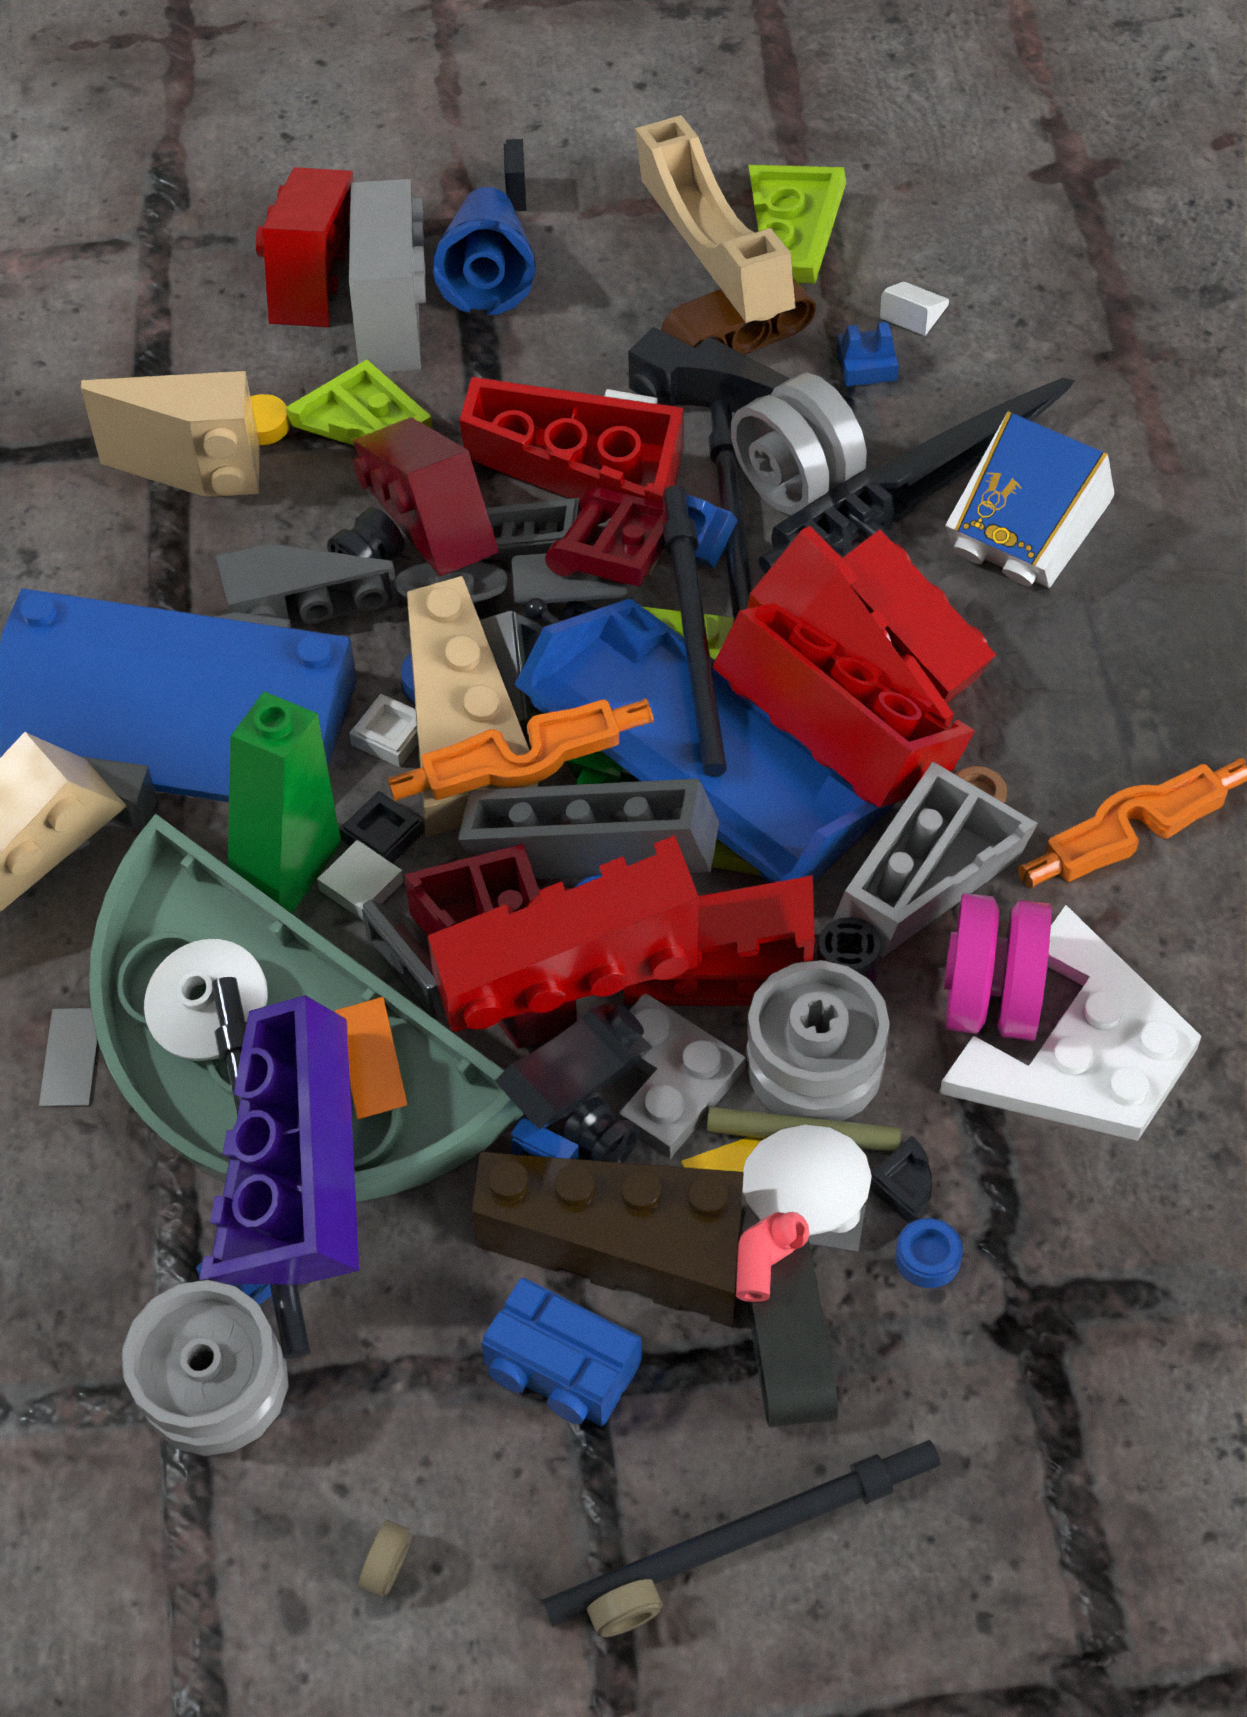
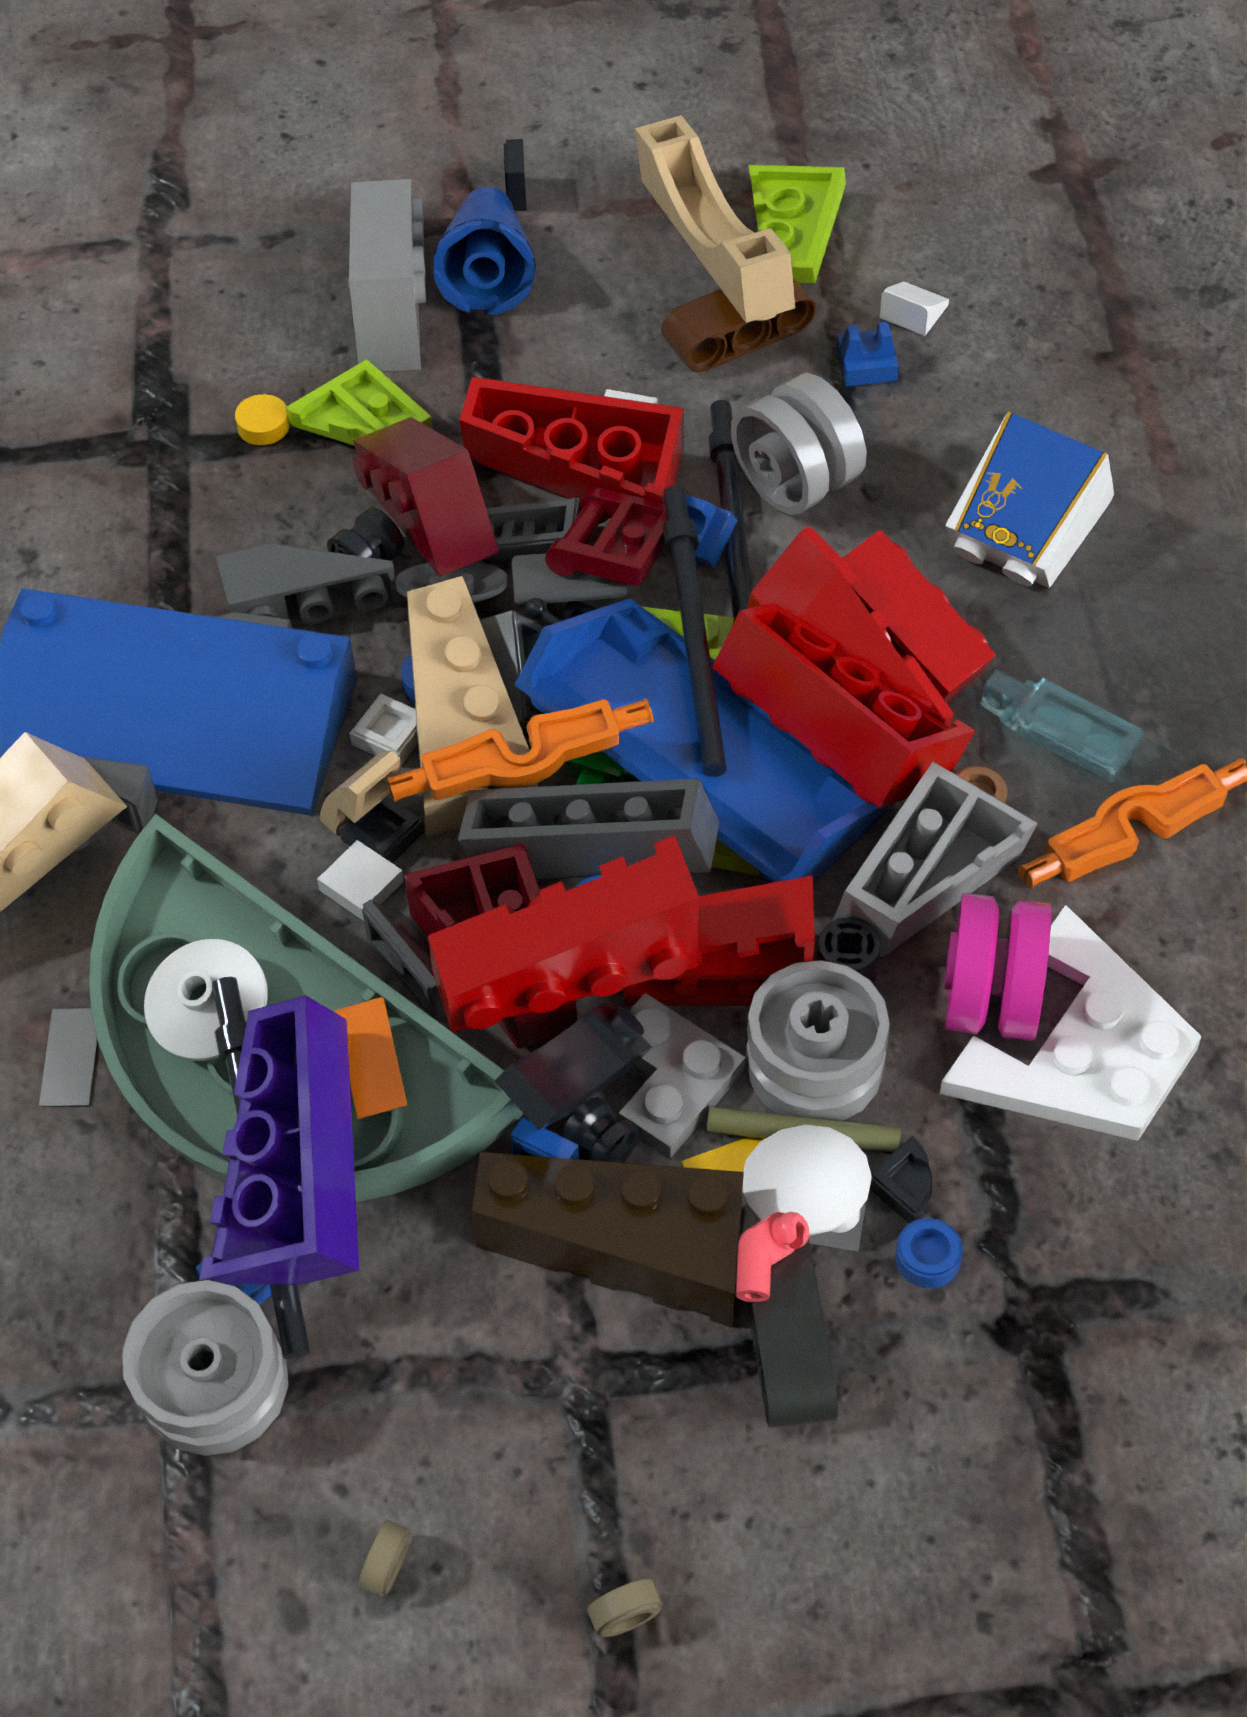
(178, 430): tan slope -> none
(280, 801): green slope -> none
(301, 242): red wedge -> none
(360, 791): none -> tan slope
(560, 1353): blue brick -> none
(697, 376): black slope -> none
(868, 1480): black bar -> none
(891, 491): black piece -> none
(1063, 723): none -> clear light blue hinge

